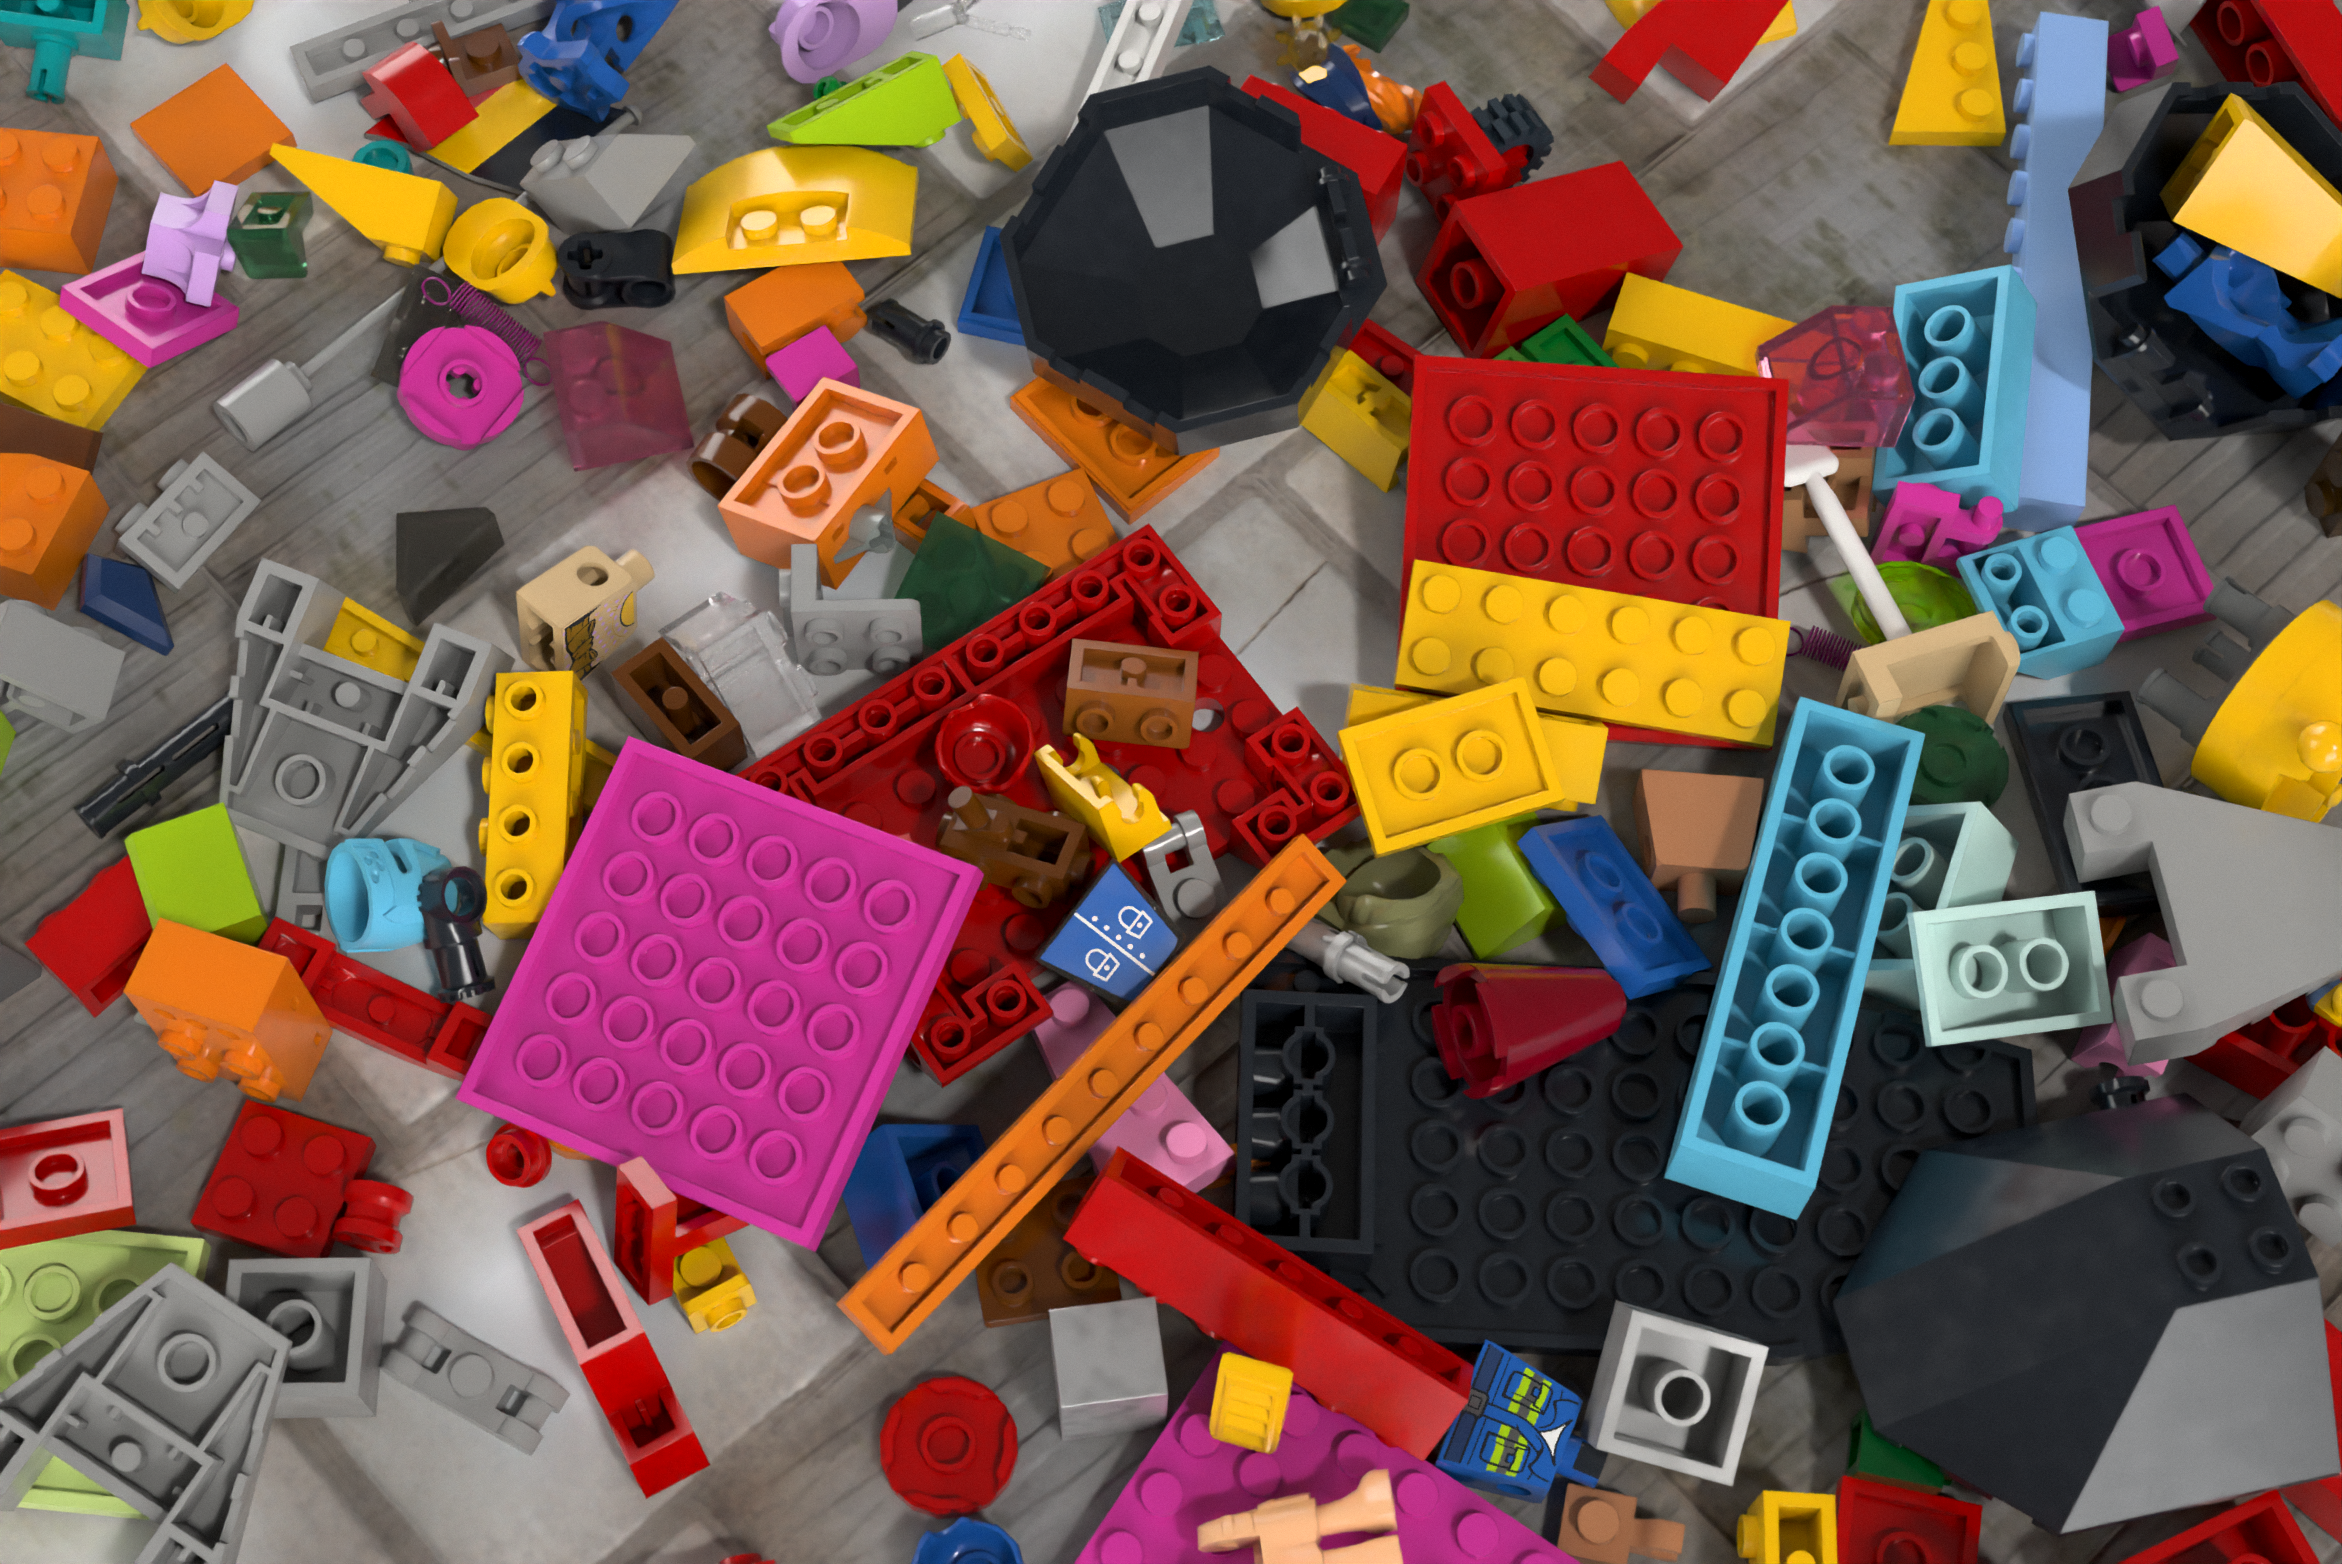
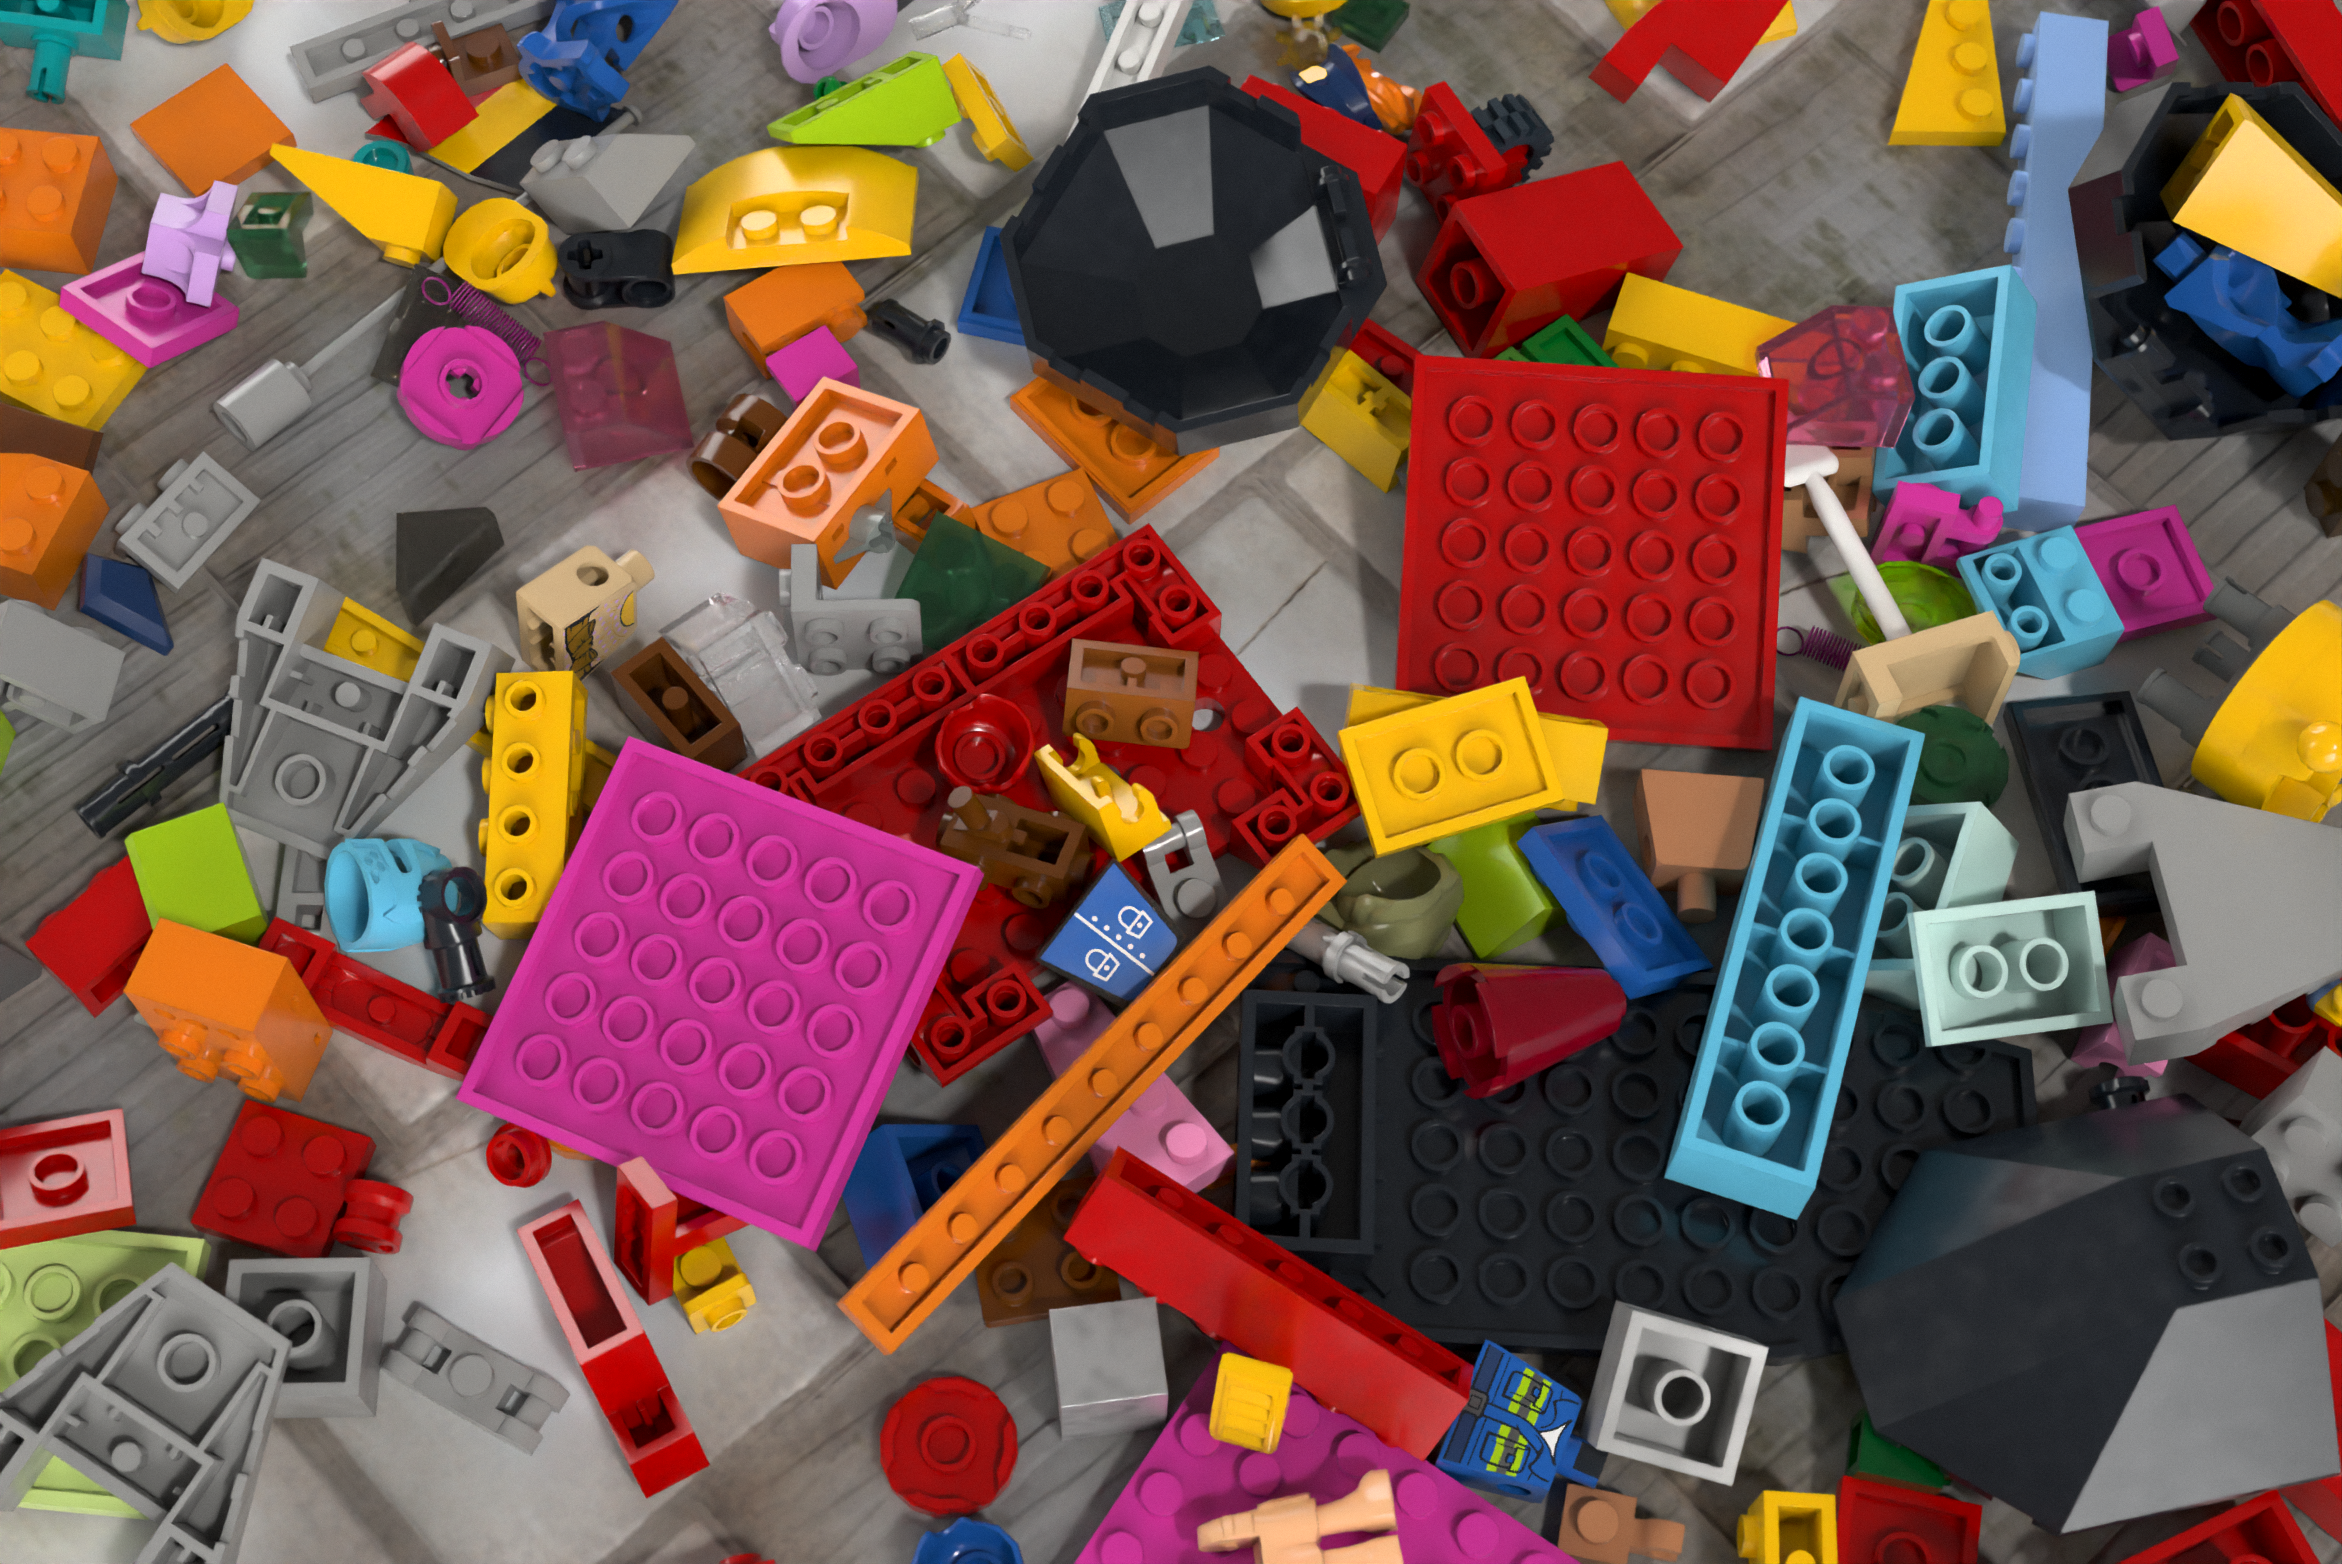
(1594, 653): yellow plate -> none

